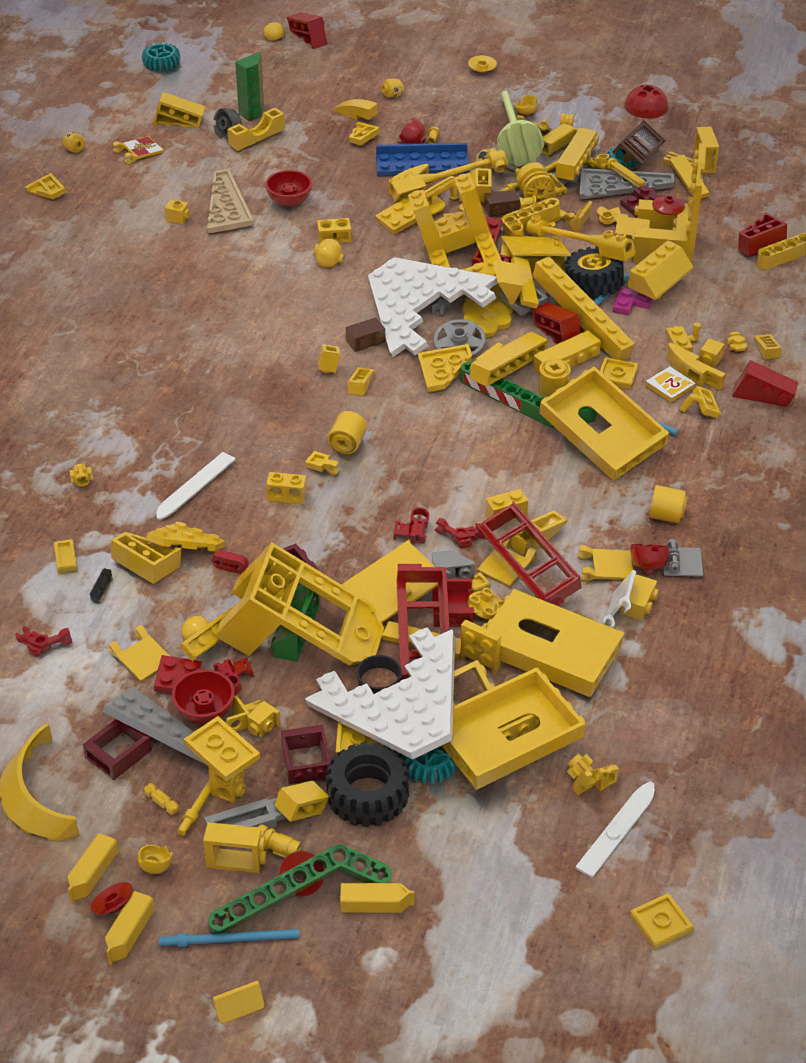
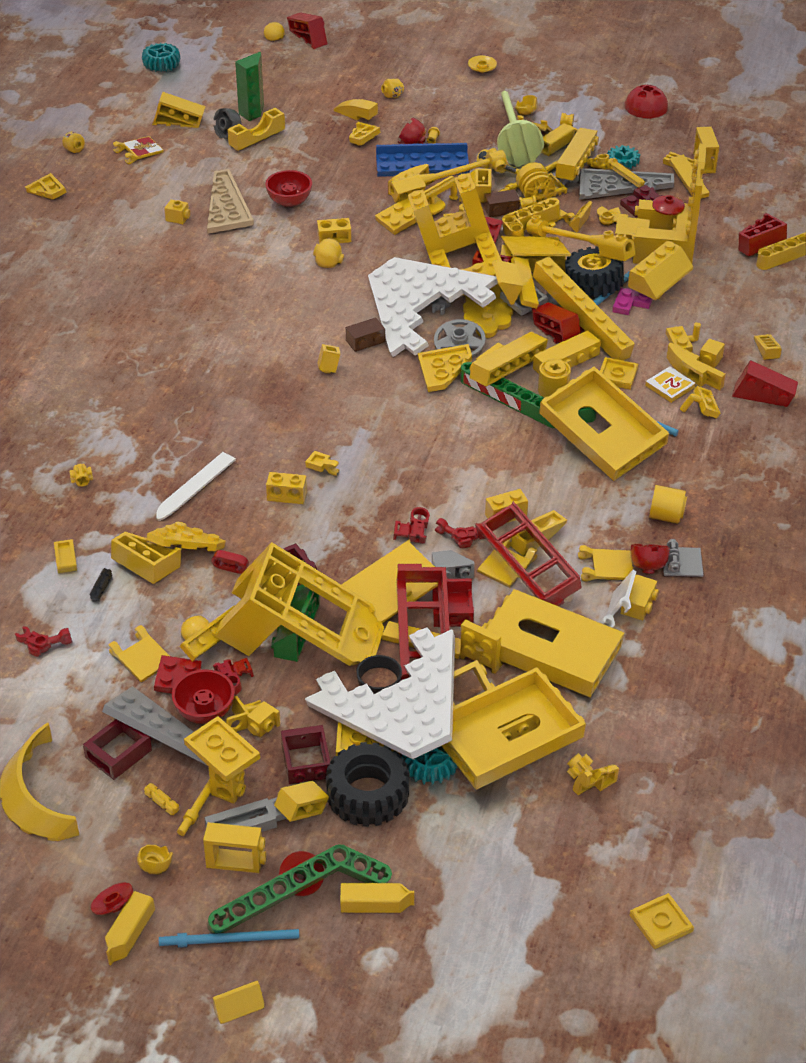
(91, 866): yellow piece -> none
(279, 843): yellow axle -> none
(347, 432): yellow piece -> none
(360, 381): yellow slope -> none
(480, 582): yellow tile -> none
(485, 603): yellow dish -> none
(616, 830): white piece -> none
(640, 144): reddish brown door -> none
(736, 342): yellow piece -> none

